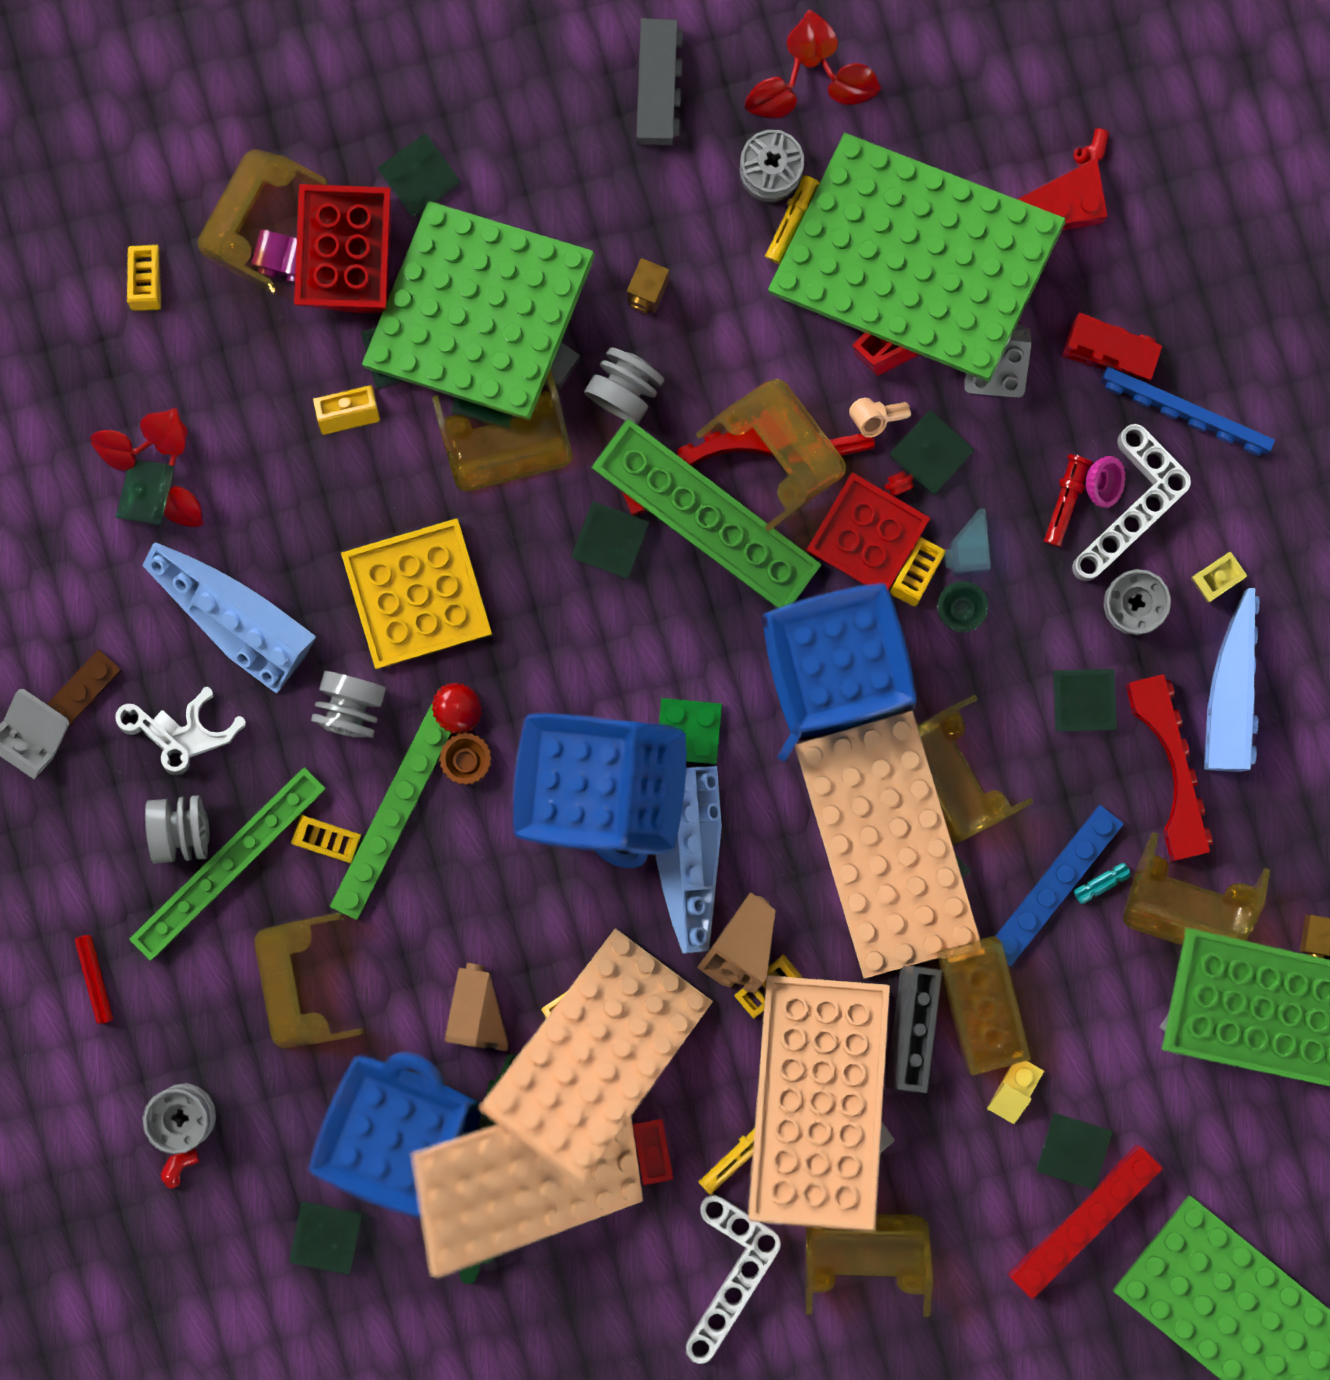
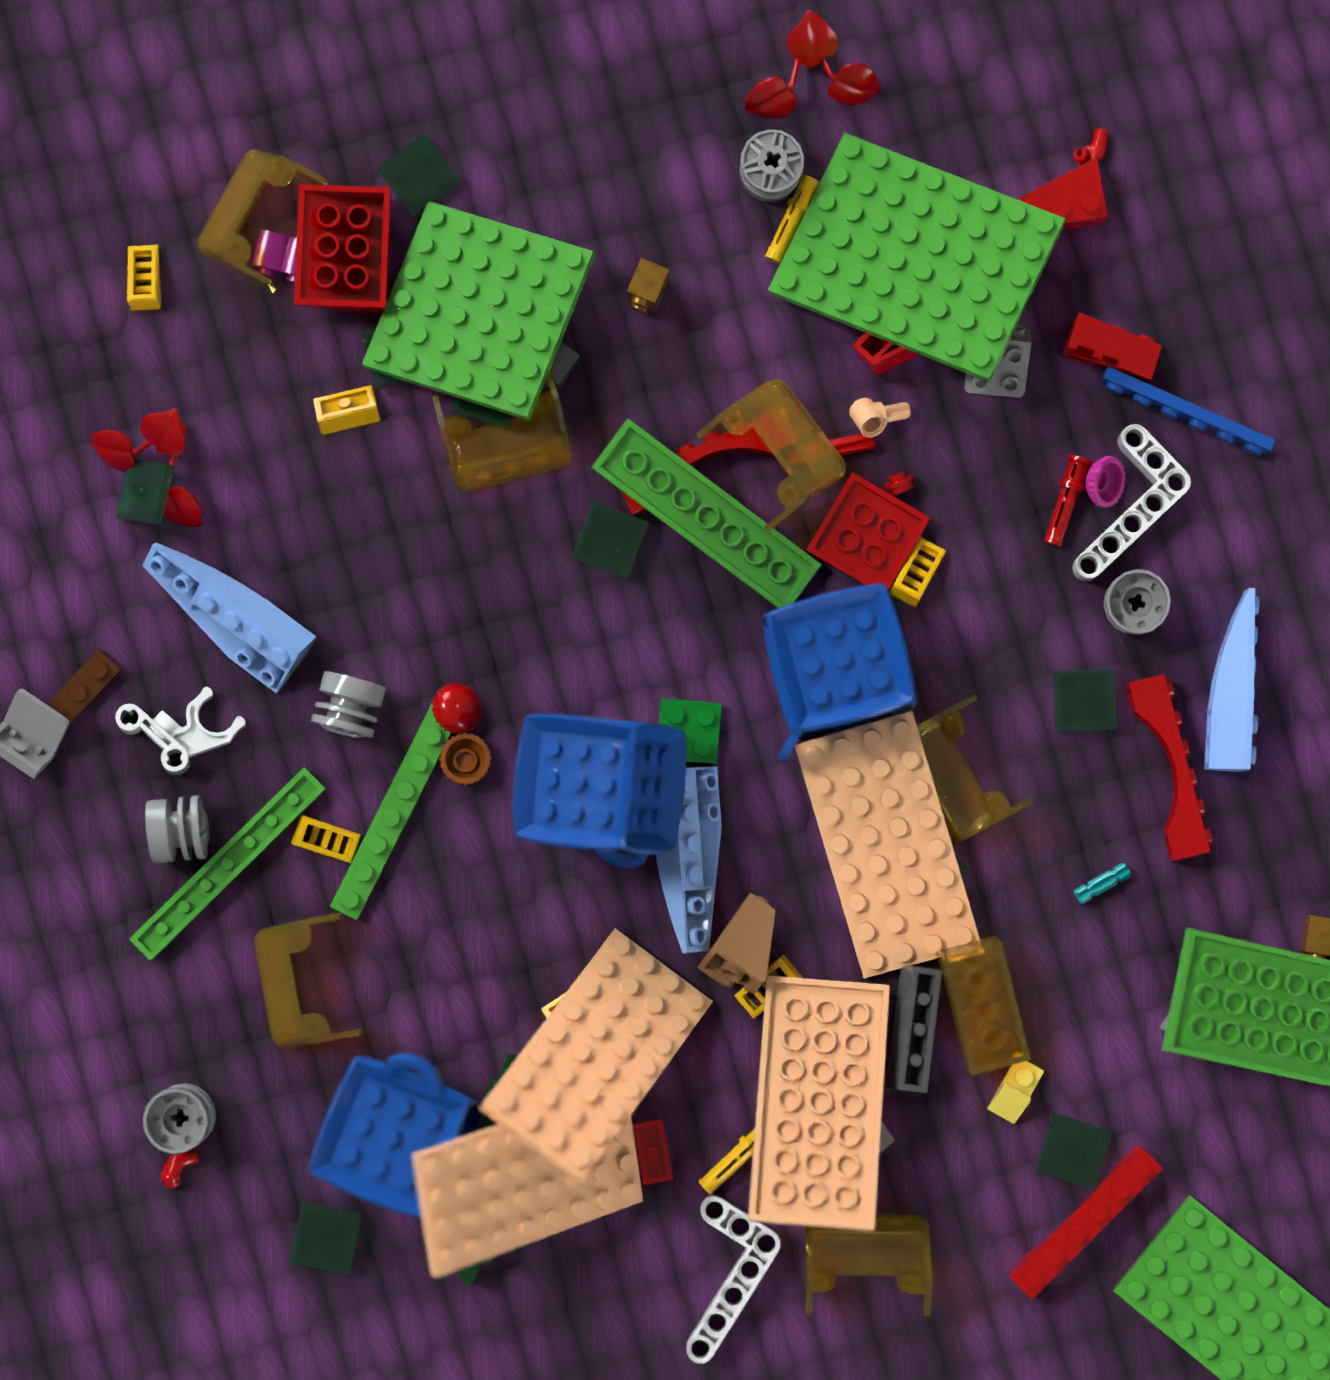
(93, 979): red axle -> none
(416, 593): yellow plate -> none
(475, 1011): medium nougat slope -> none
(625, 383): light grey wheel -> none
(657, 81): dark grey brick -> none
(931, 452): clear green plate -> none
(962, 606): clear green hat -> none
(970, 548): clear light blue slope -> none
(1057, 882): blue plate -> none
(1169, 906): clear yellow windscreen -> none
(1219, 577): light yellow slope -> none

